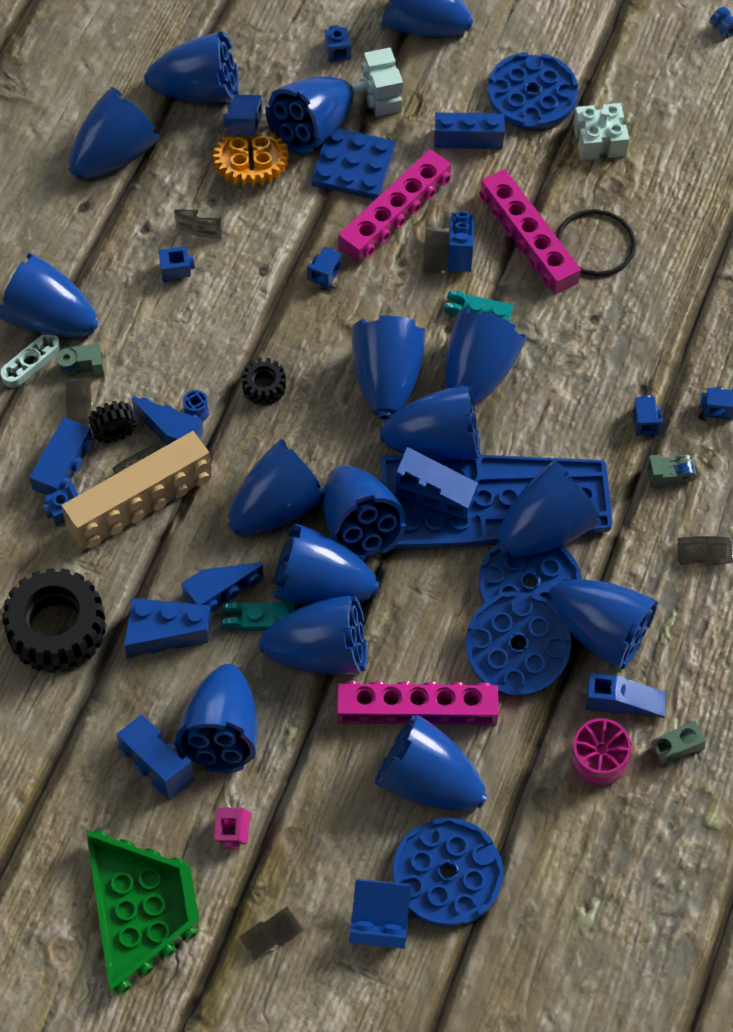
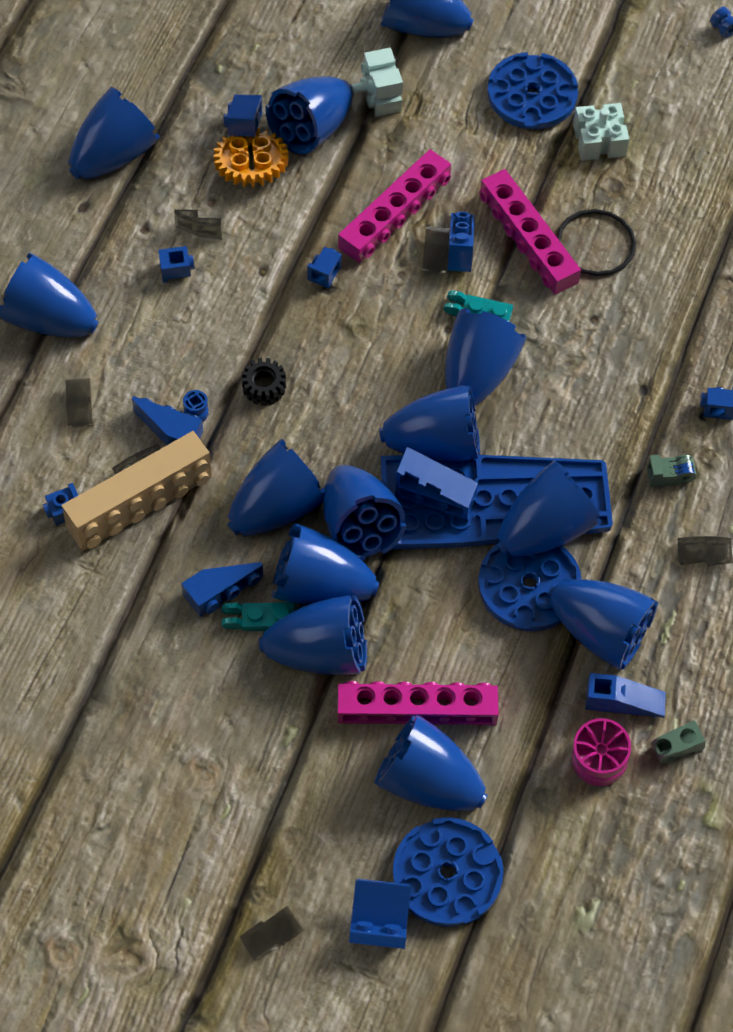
(33, 349): light aqua beam -> none
(48, 590): black tyre -> none
(62, 457): blue brick -> none
(80, 359): sand green leg -> none
(112, 421): black tyre -> none
(141, 905): green piece -> none
(155, 757): blue wedge -> none
(165, 625): blue wedge -> none
(196, 71): blue cylinder -> none
(221, 715): blue cylinder -> none
(225, 823): dark pink brick -> none
(335, 39): blue brick -> none
(354, 163): blue plate -> none
(387, 361): blue cylinder -> none
(469, 130): blue brick -> none
(514, 670): blue plate -> none
(646, 416): blue brick -> none

